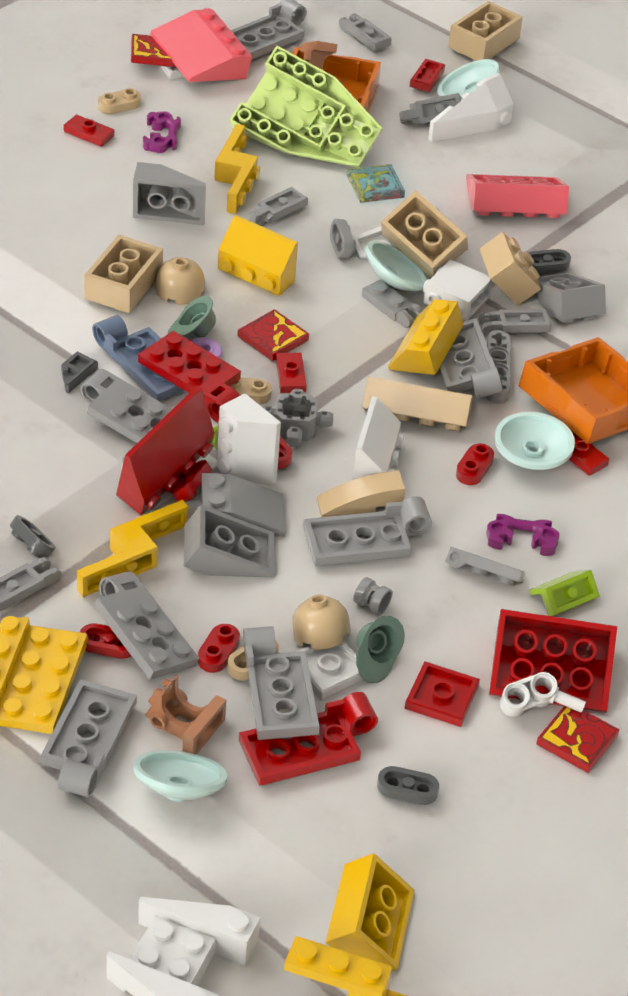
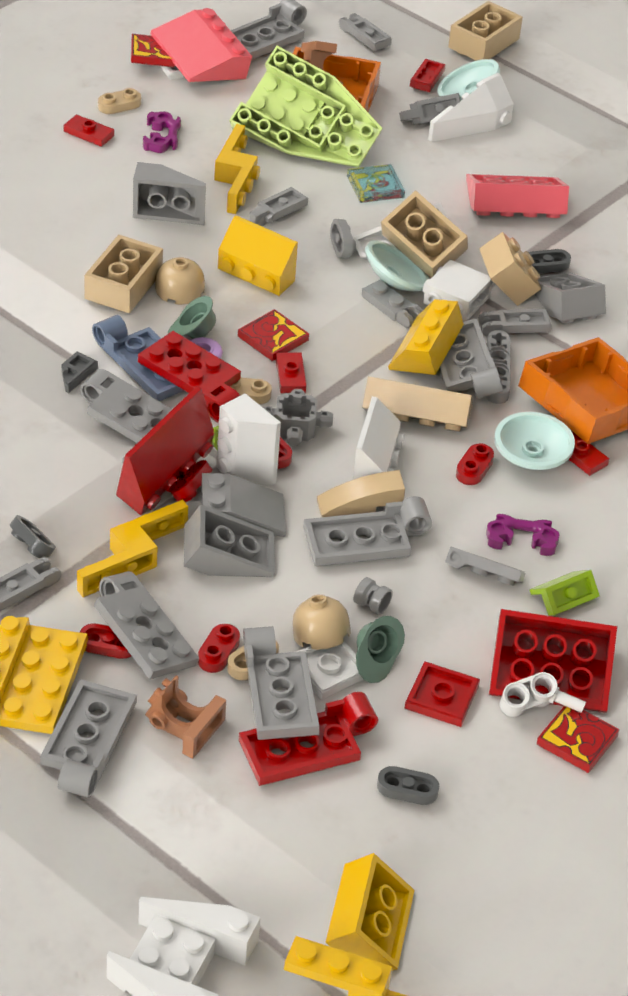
(179, 774): light aqua dish -> none

